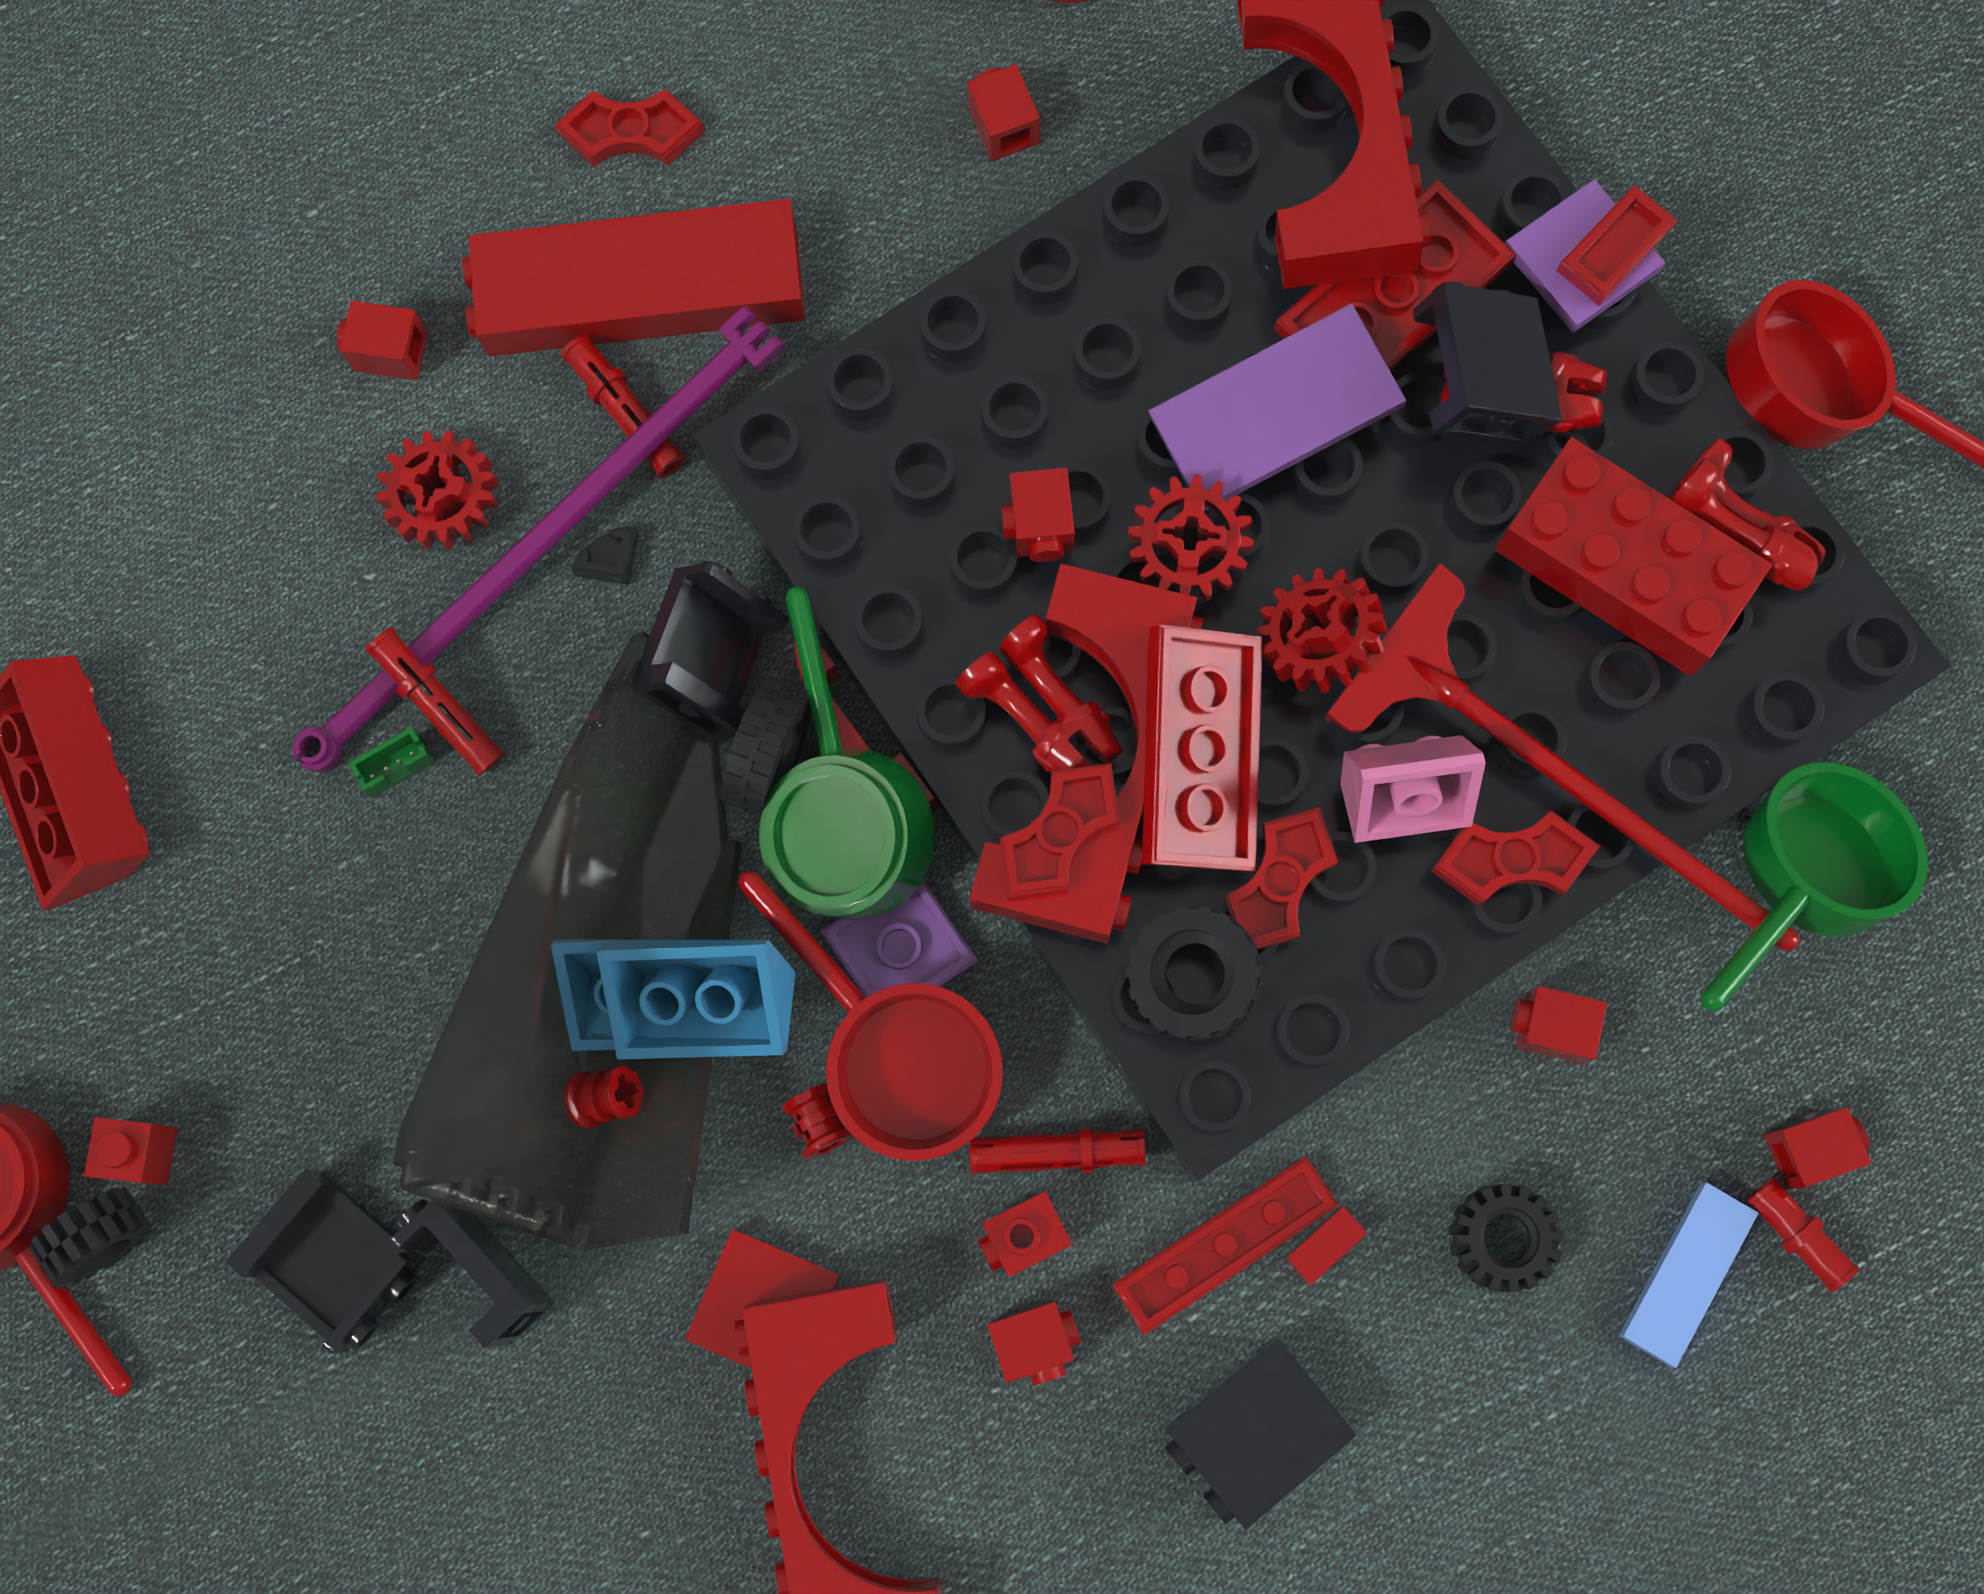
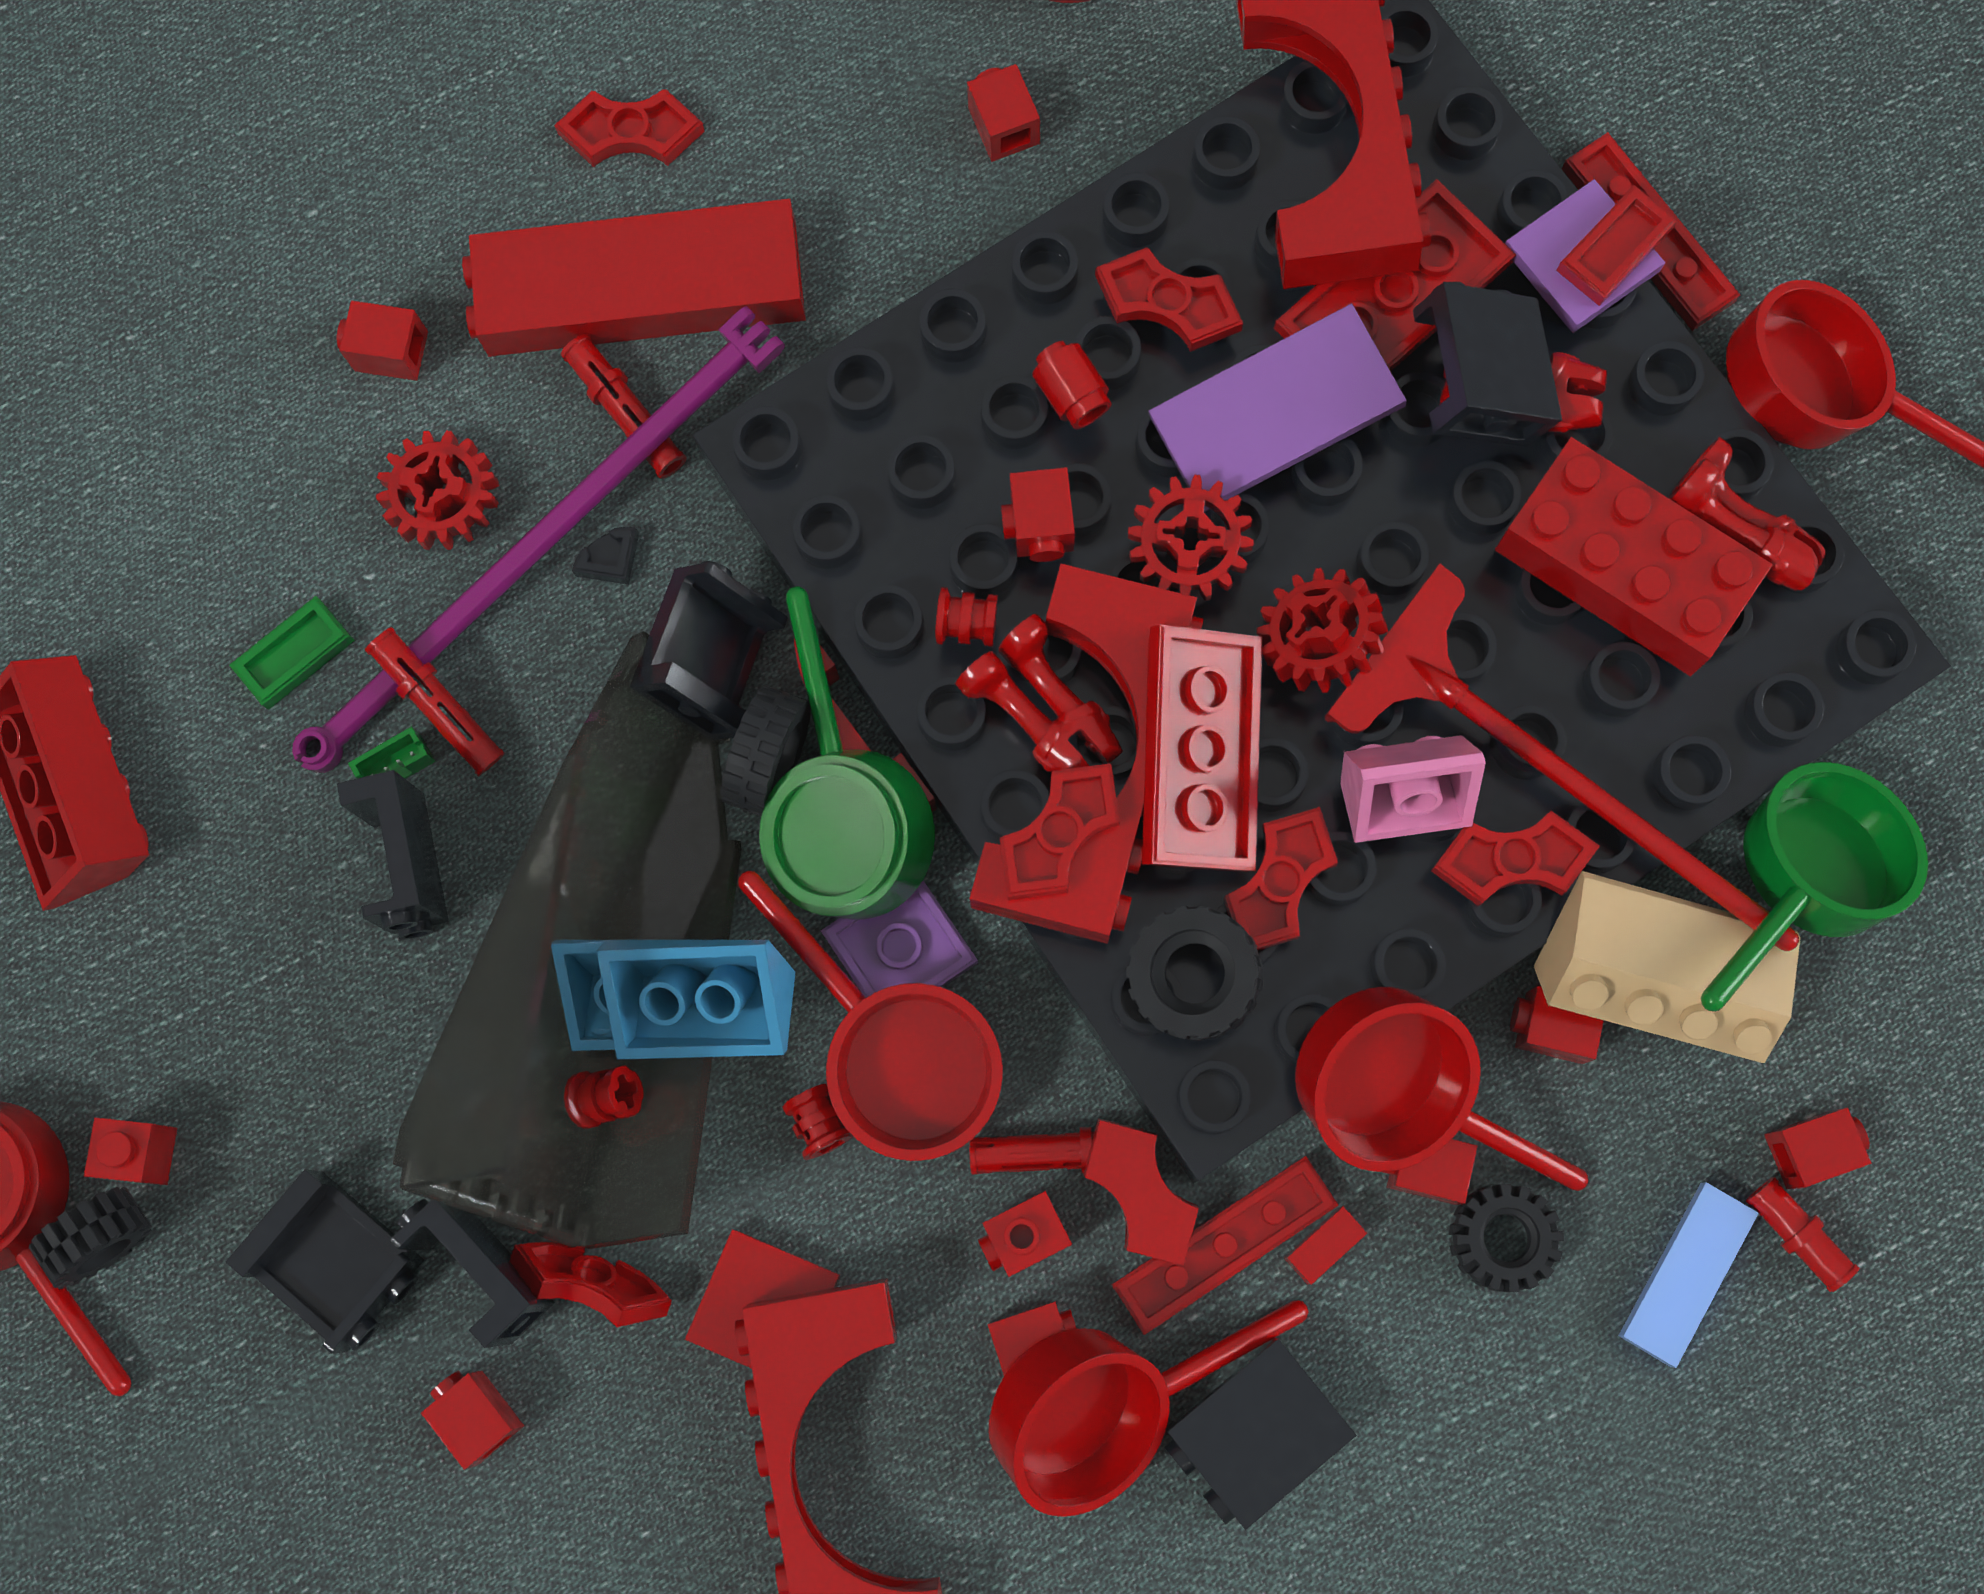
(291, 652): none -> green tile
(410, 853): none -> black panel
(471, 1417): none -> red brick
(565, 1273): none -> red tile
(966, 618): none -> red bush
(1071, 384): none -> red brick
(1090, 1413): none -> red piece
(1155, 1217): none -> red tile
(1190, 306): none -> red tile
(1398, 1081): none -> red piece
(1439, 1177): none -> red brick
(1650, 957): none -> tan slope
(1689, 276): none -> red tile

